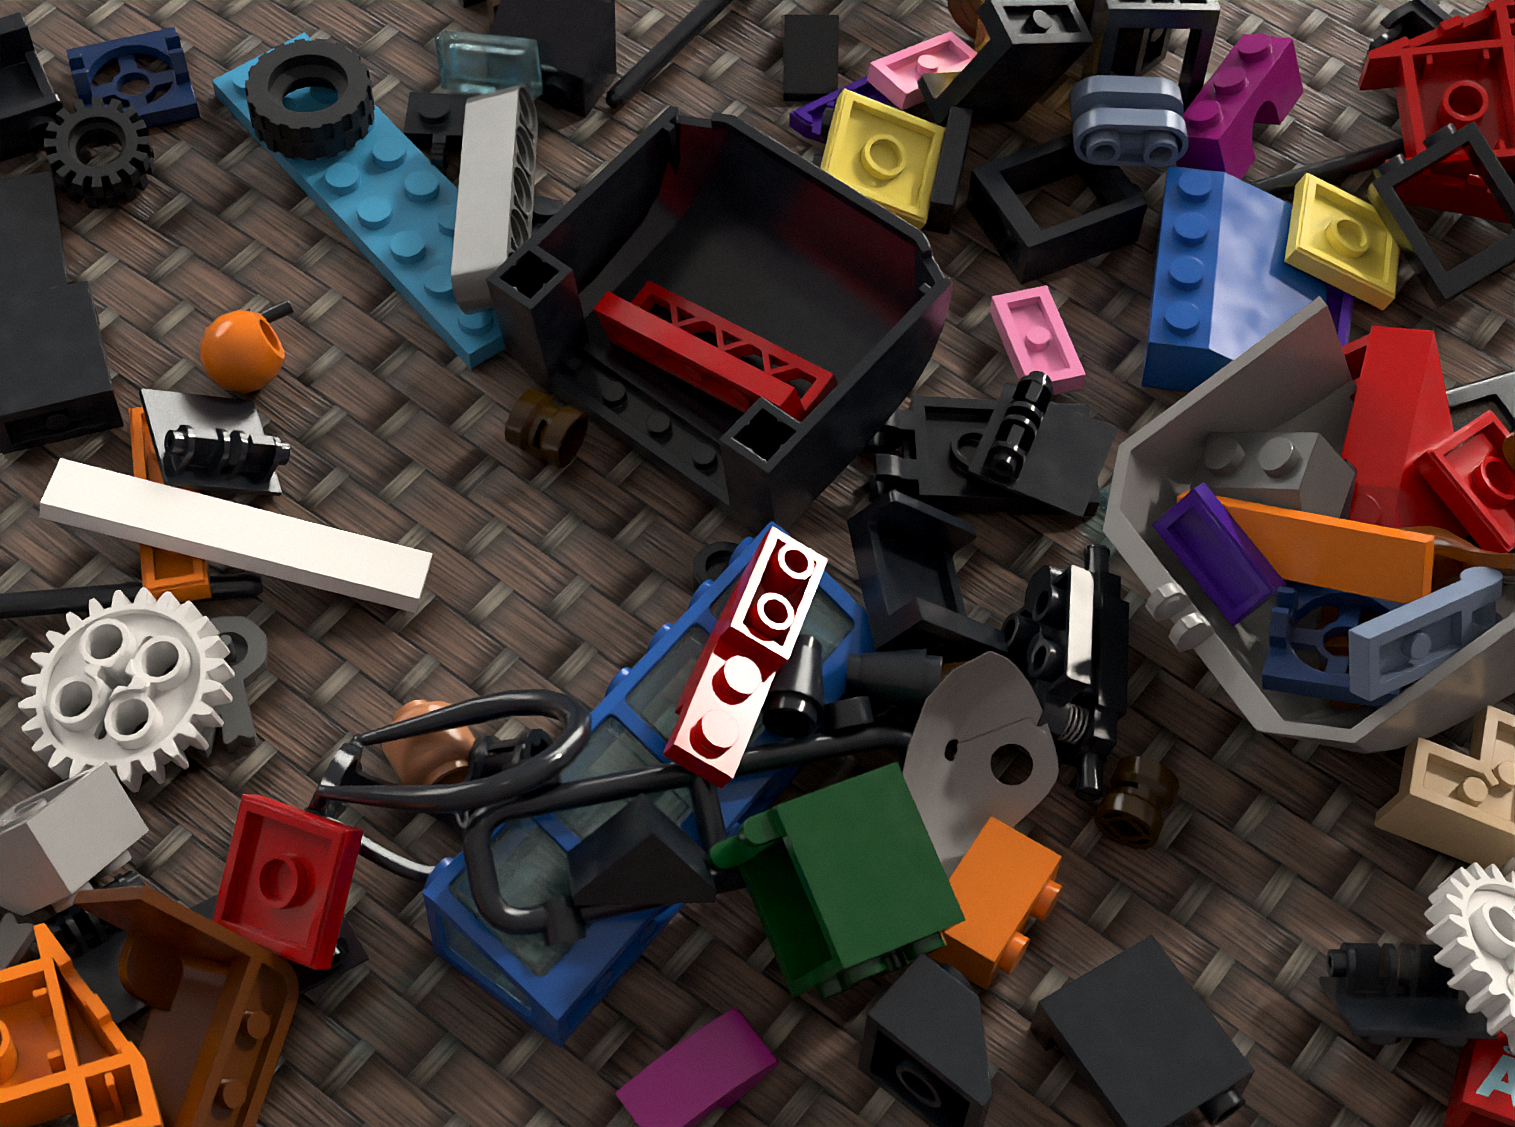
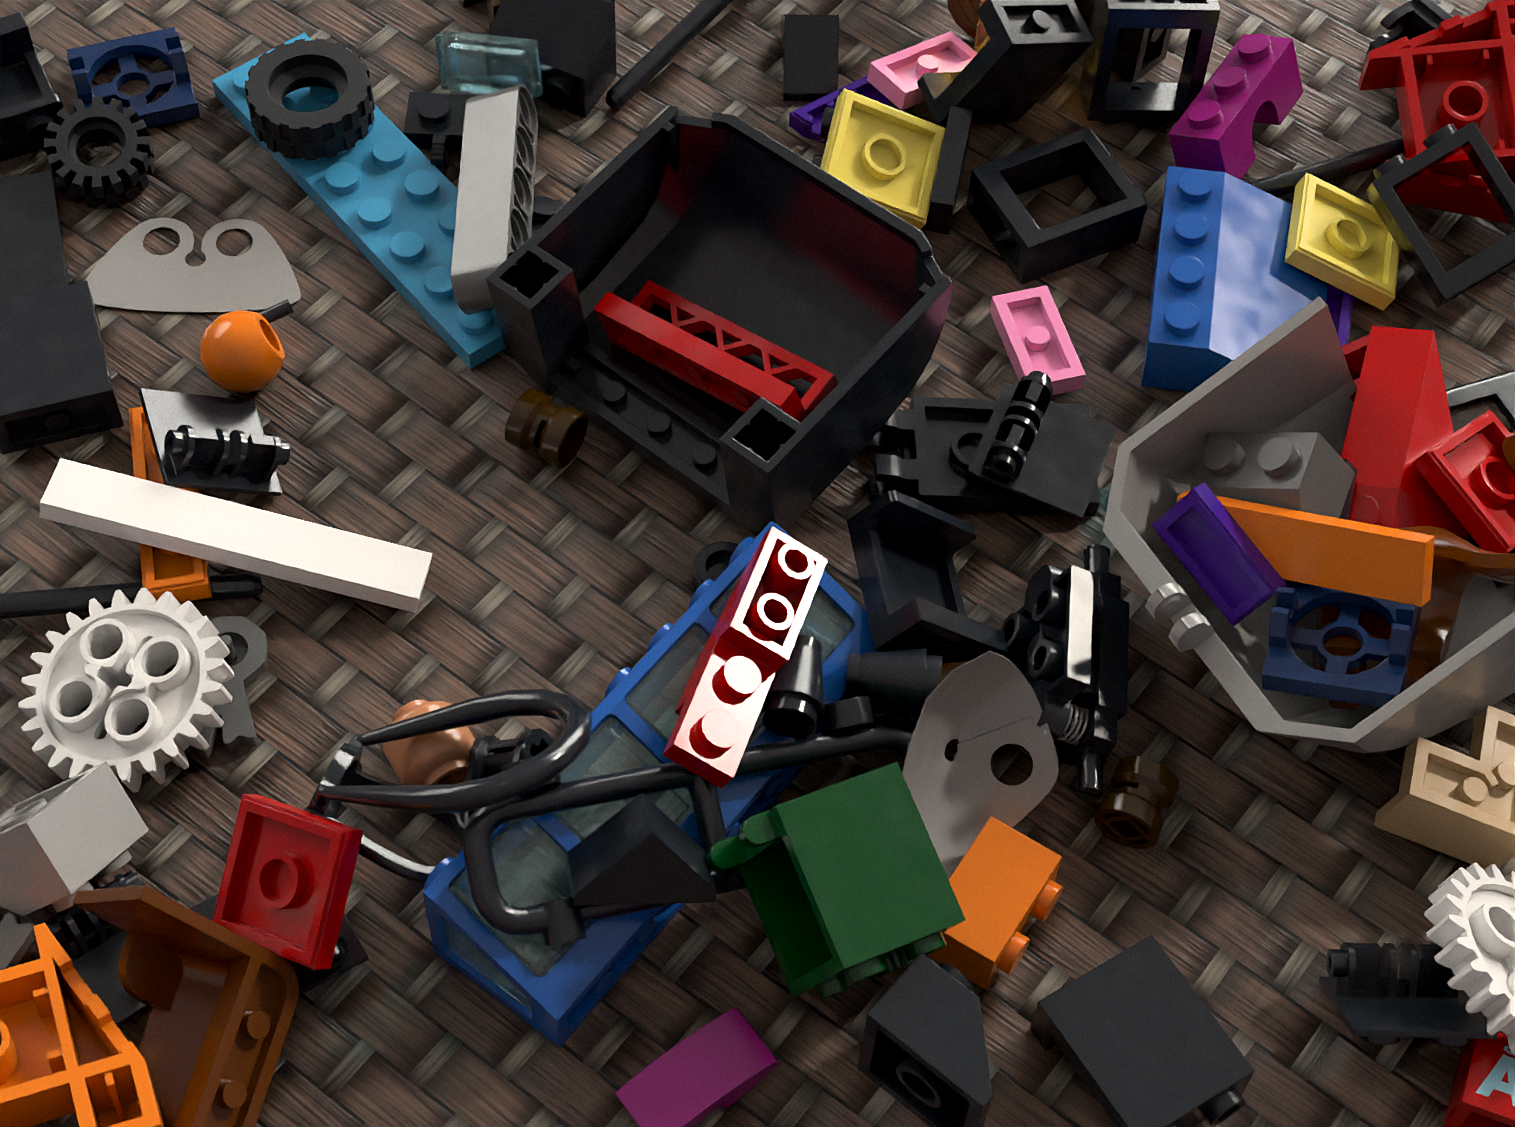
(143, 281): none -> light grey piece
(1128, 121): sand blue brick -> none
(1422, 633): sand blue plate -> none

